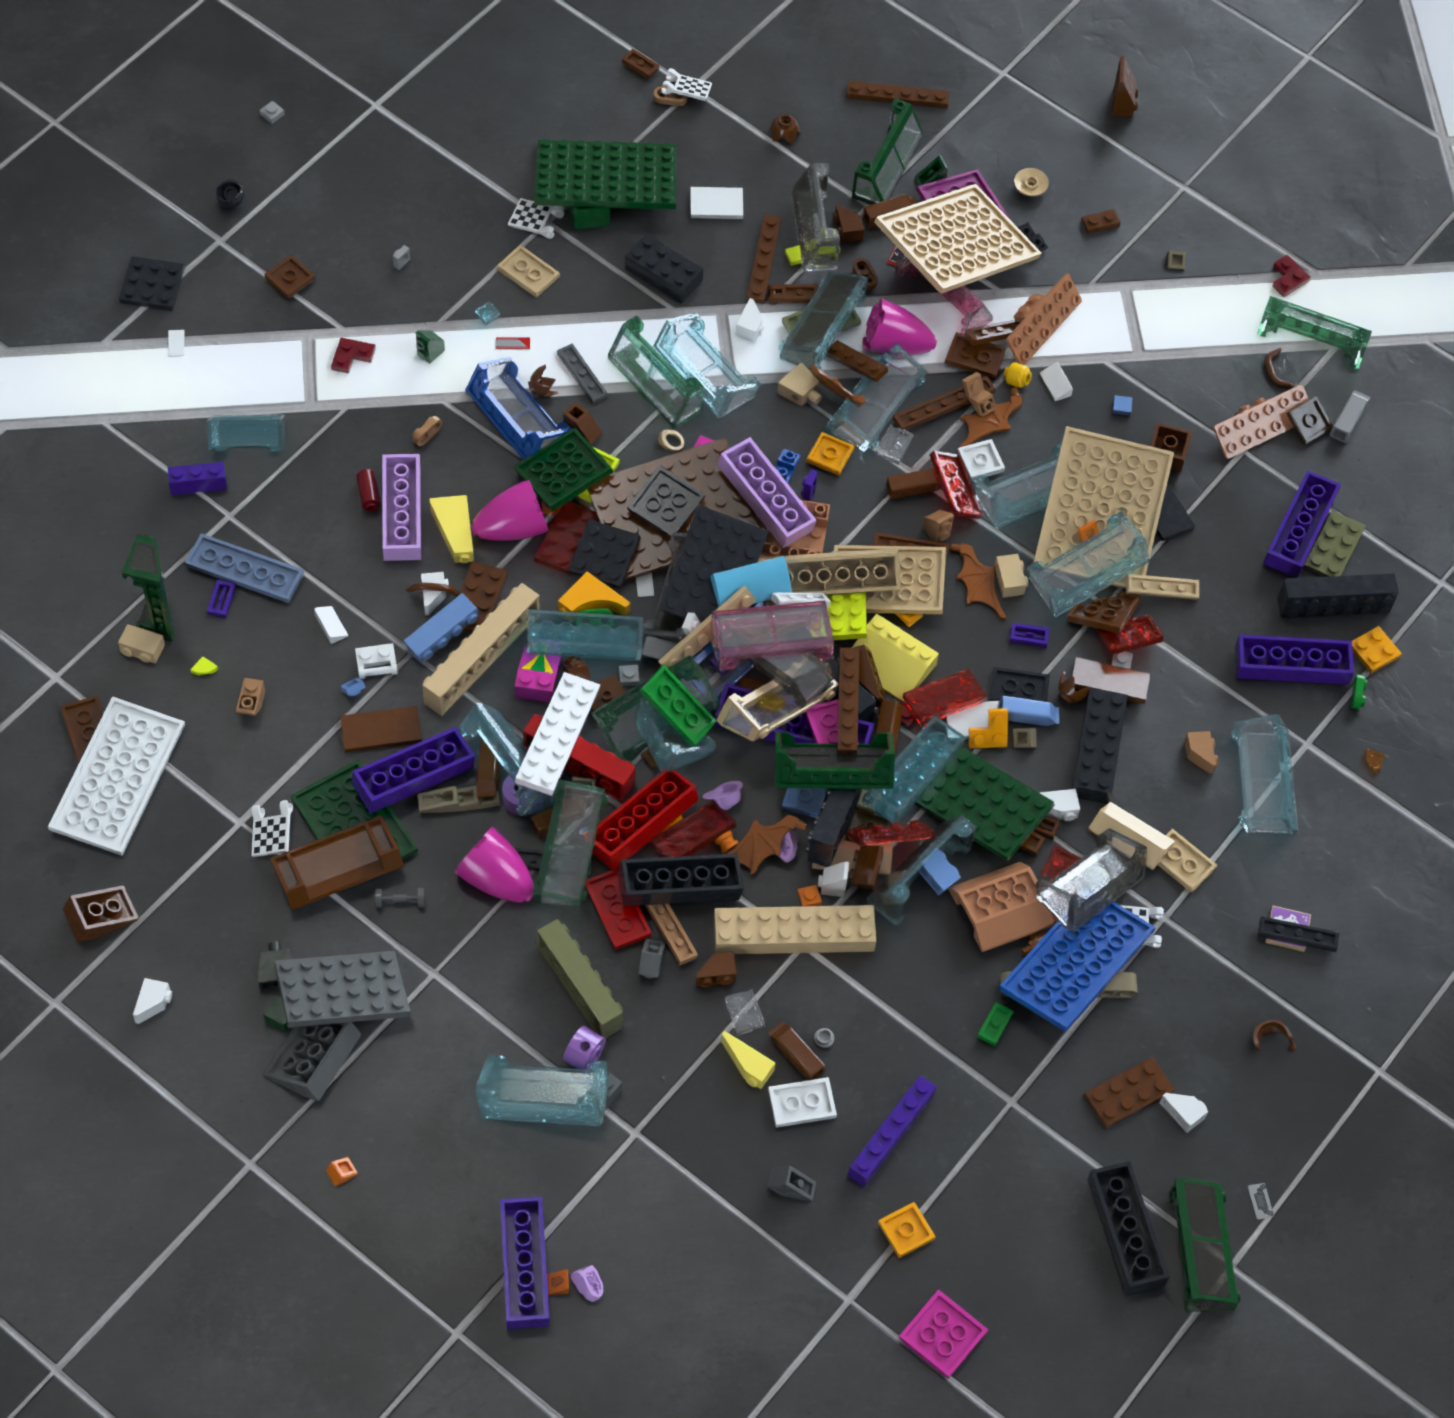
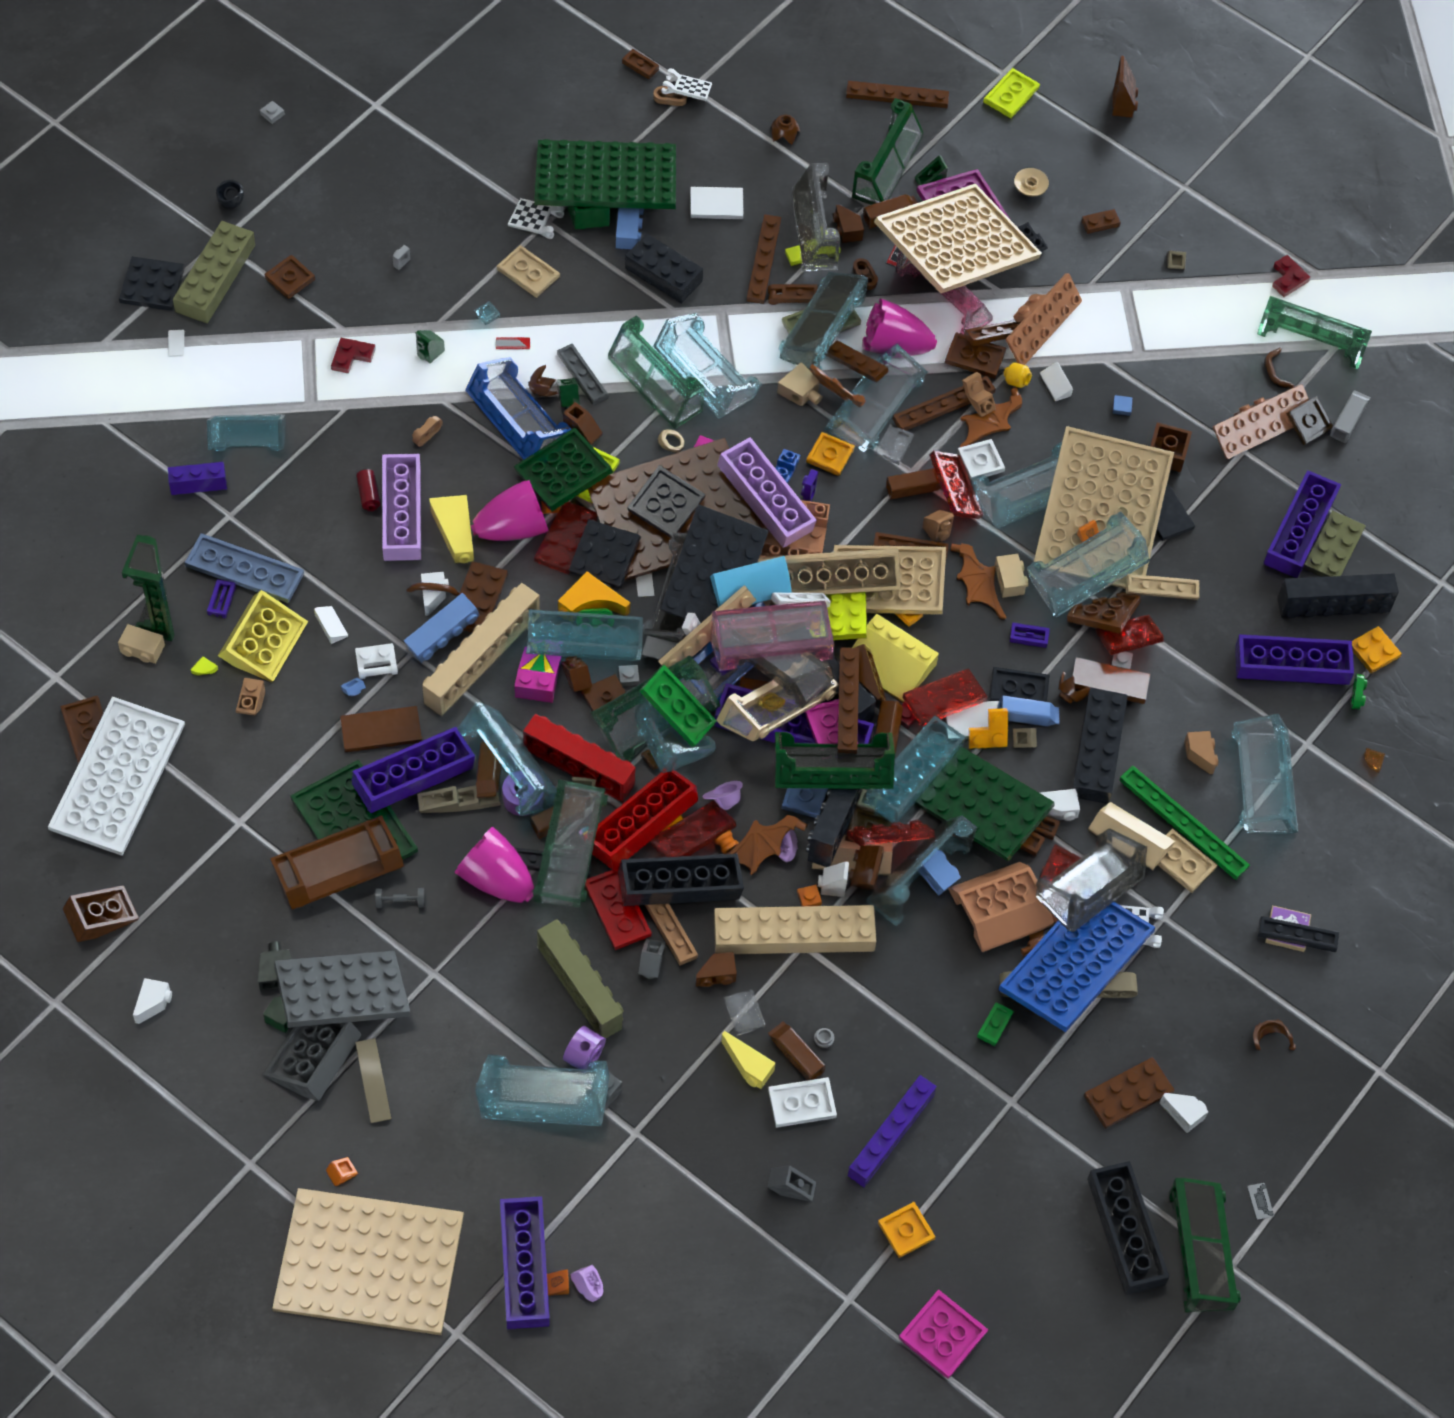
(214, 272): none -> olive brick
(263, 637): none -> light yellow slope
(272, 832): white flag -> none
(368, 1261): none -> tan plate
(373, 1080): none -> dark tan slope
(557, 734): white plate -> none
(567, 392): none -> dark green slope
(627, 227): none -> medium blue brick
(750, 322): white slope -> none
(1011, 93): none -> neon yellow tile
(1184, 822): none -> green plate

